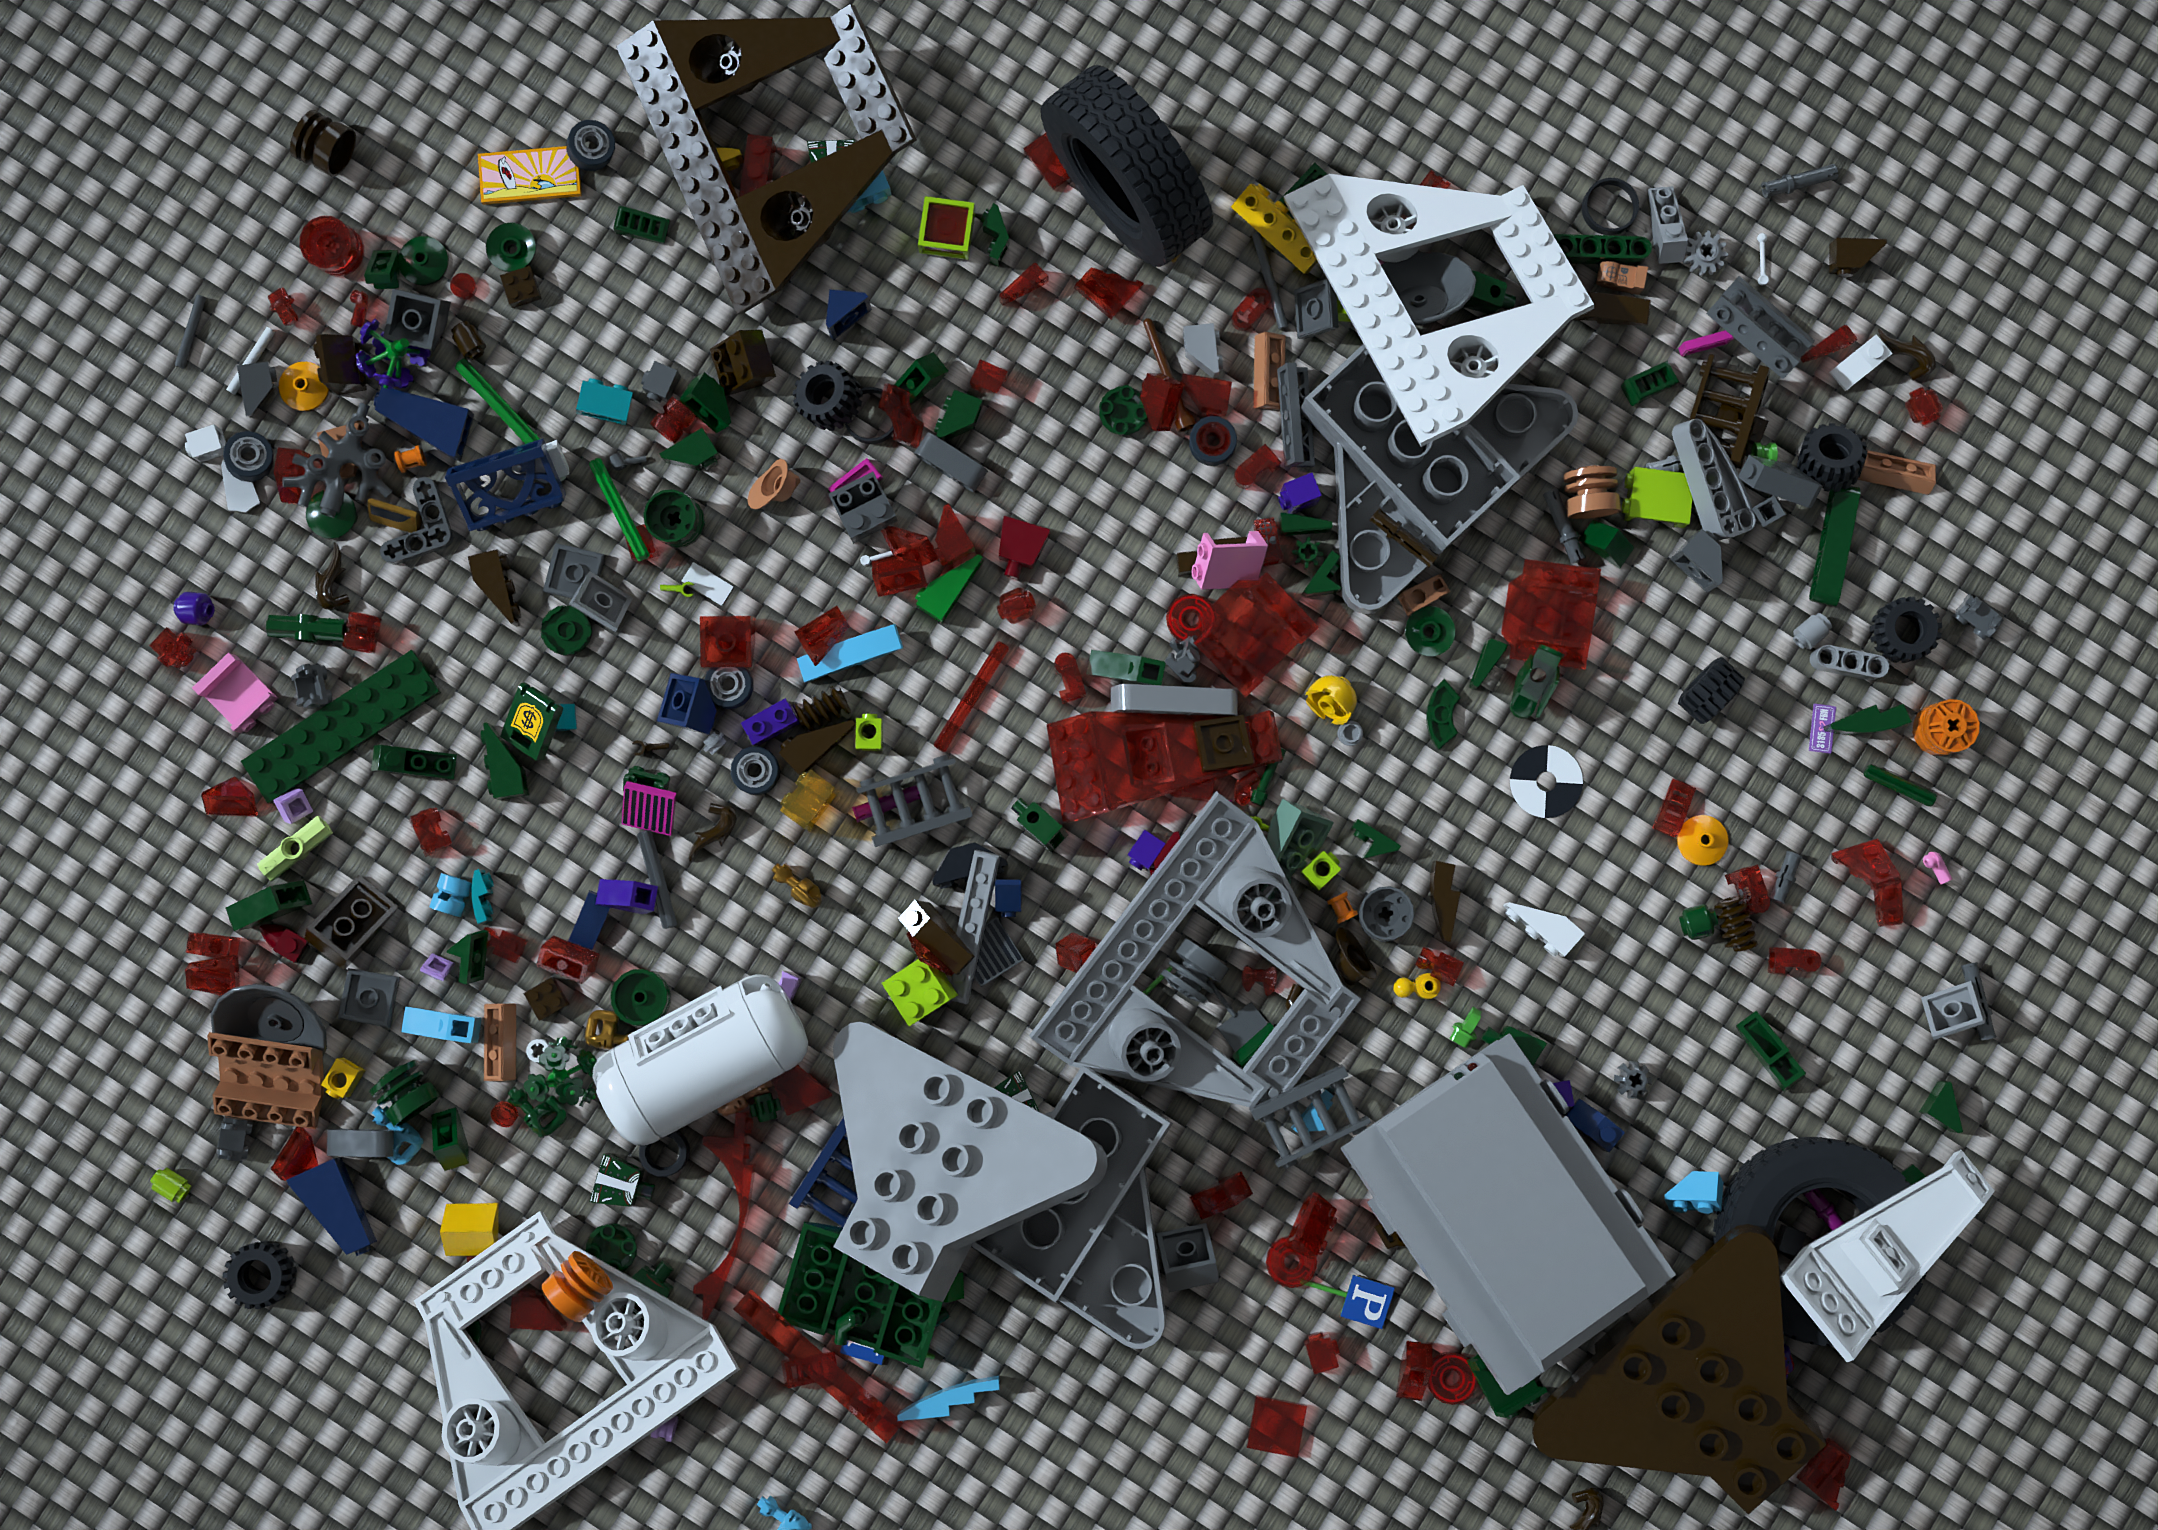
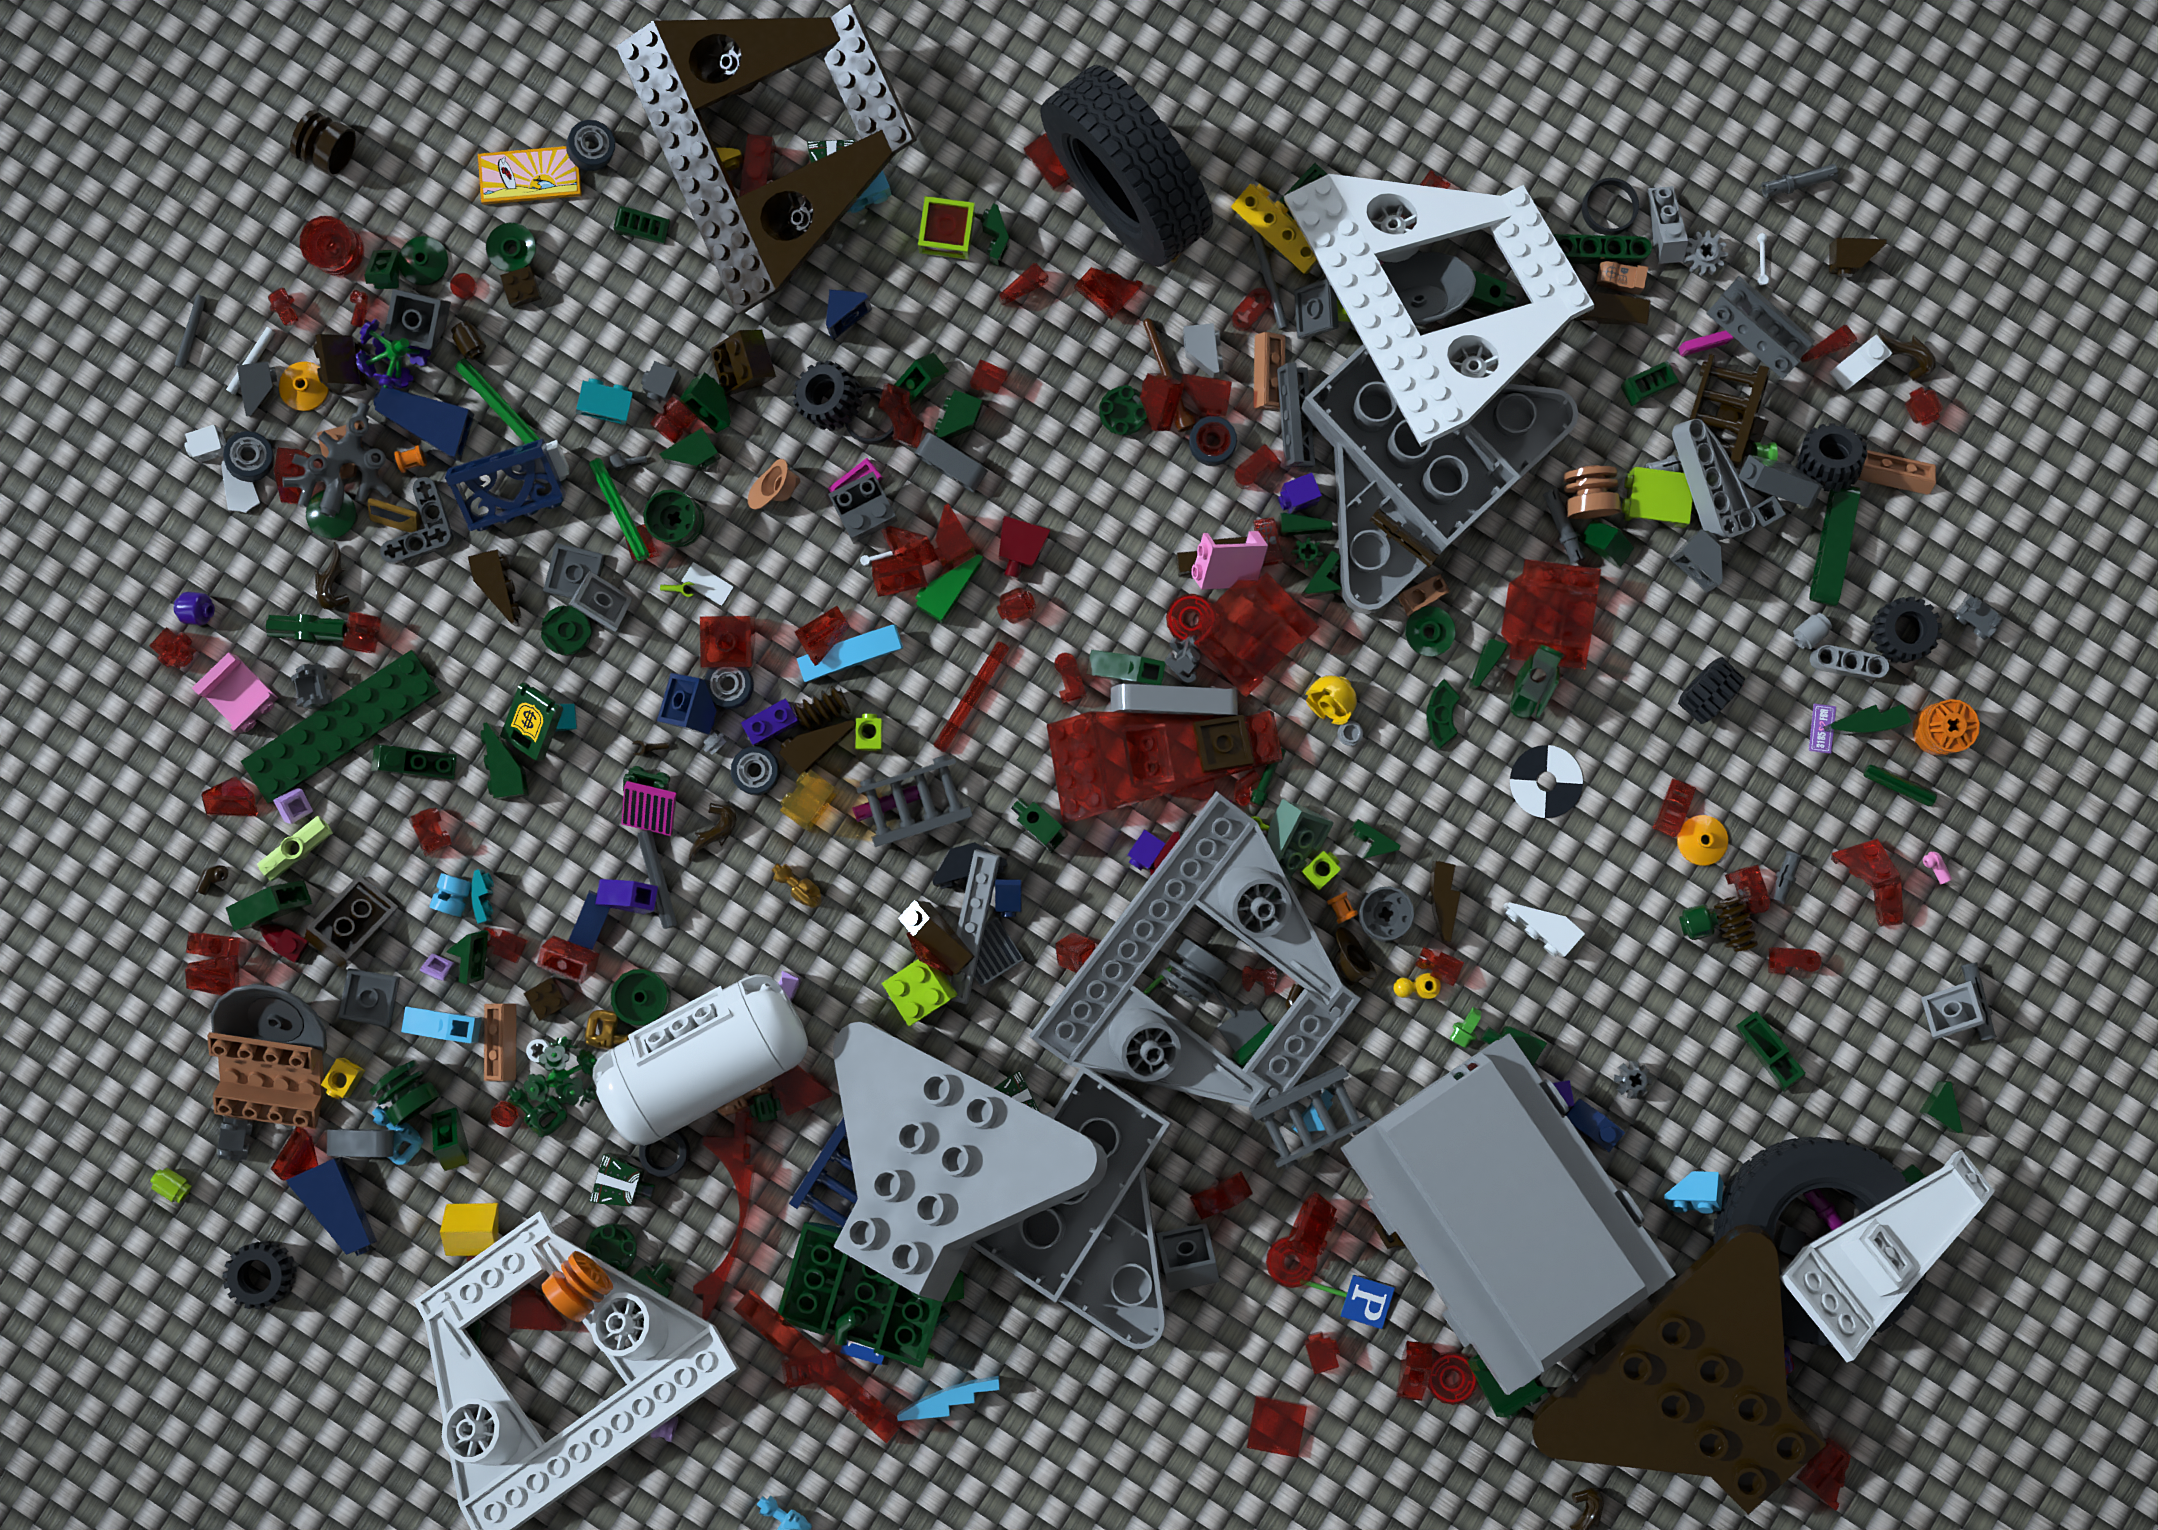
(209, 876): none -> dark brown arm

